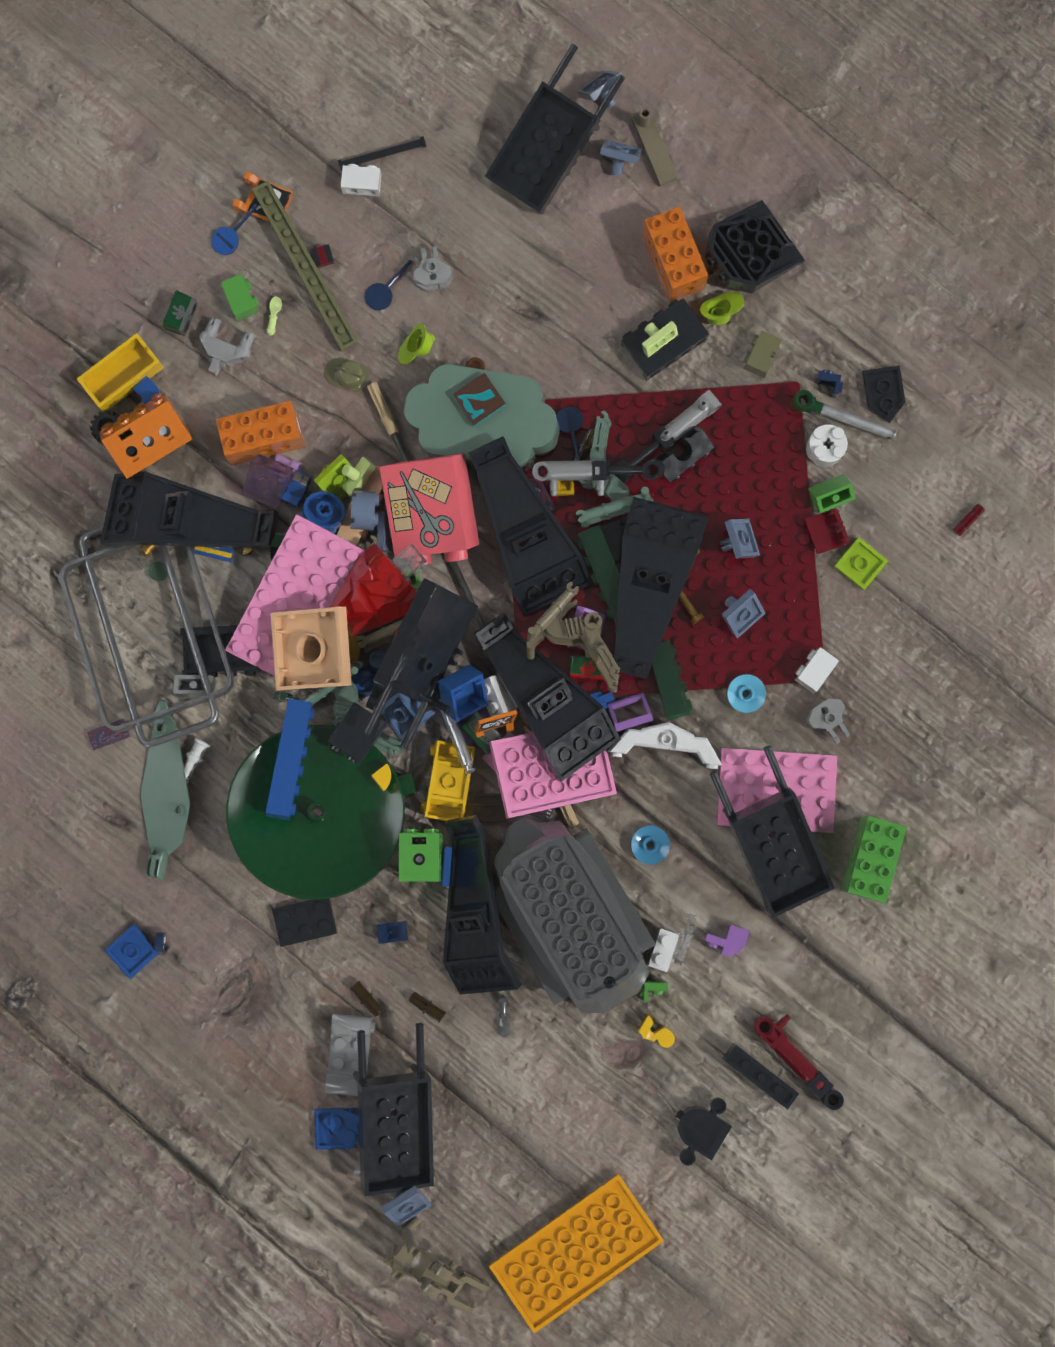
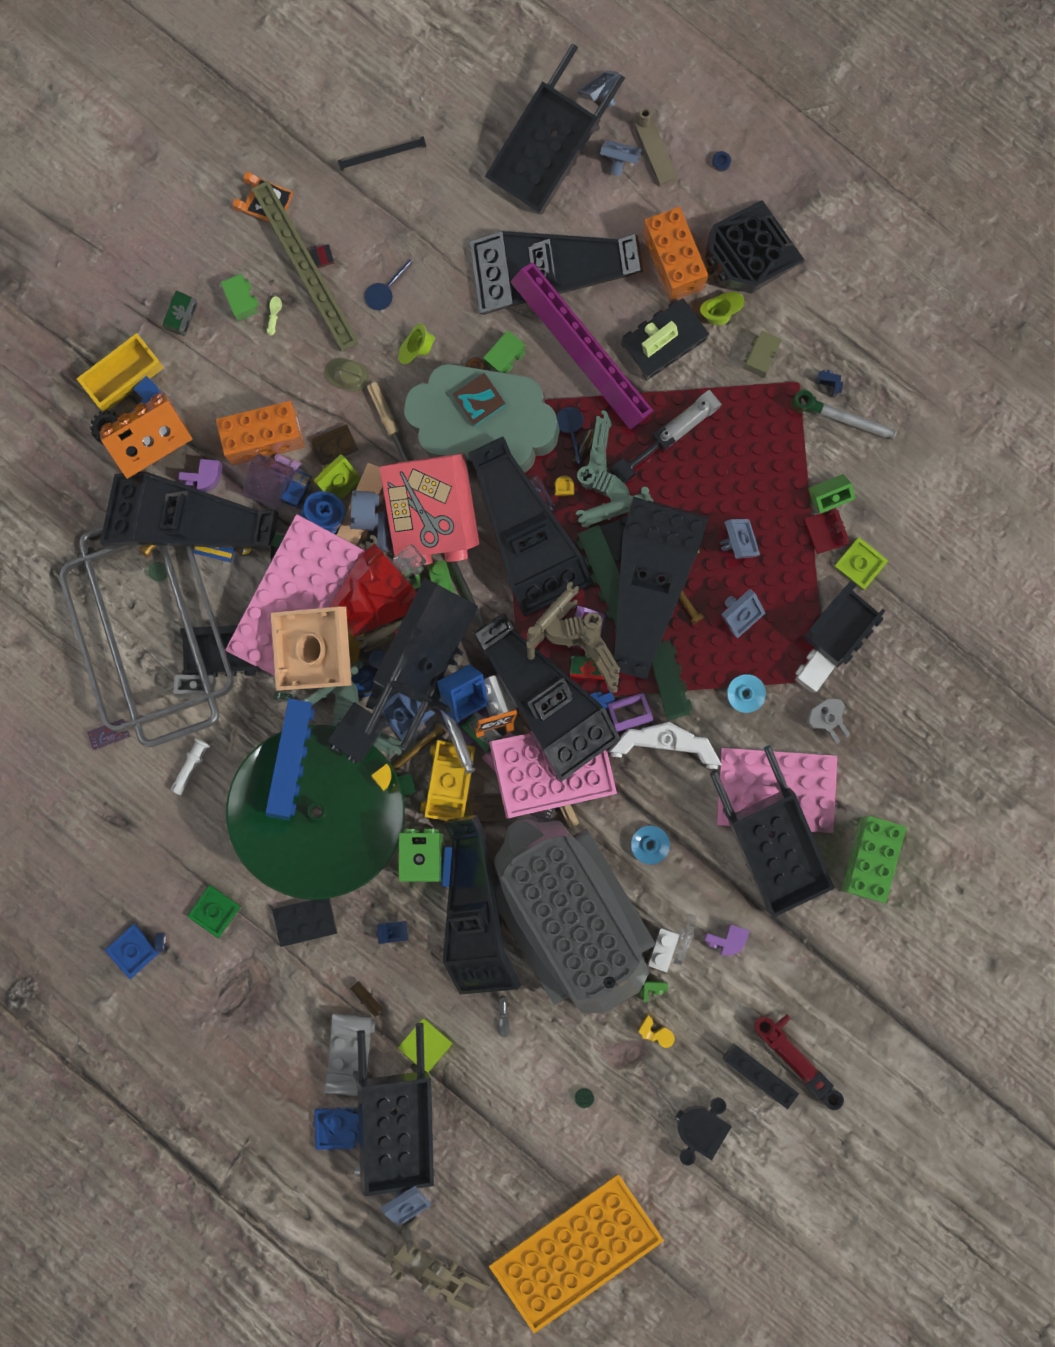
(164, 797): sand green wing -> none
(208, 475): none -> medium lavender brick
(214, 911): none -> green tile
(221, 352): light grey connector -> none
(226, 239): blue piece -> none
(335, 443): none -> dark brown plate
(357, 476): yellowish green tile -> none
(361, 180): white brick -> none
(419, 746): none -> pearl gold bar
(427, 1006): dark brown axle -> none
(432, 272): light grey hinge -> none
(434, 1045): none -> lime tile
(440, 574): none -> bright green brick
(505, 353): none -> bright green brick
(567, 260): none -> black wing
(581, 345): none -> magenta brick
(584, 1097): none -> clear green tile
(591, 470): piece -> none
(696, 447): black arch -> none
(721, 161): none -> dark blue tile
(834, 438): white brick -> none
(843, 626): none -> black panel
(884, 391): black tile -> none
(968, 520): dark red axle -> none

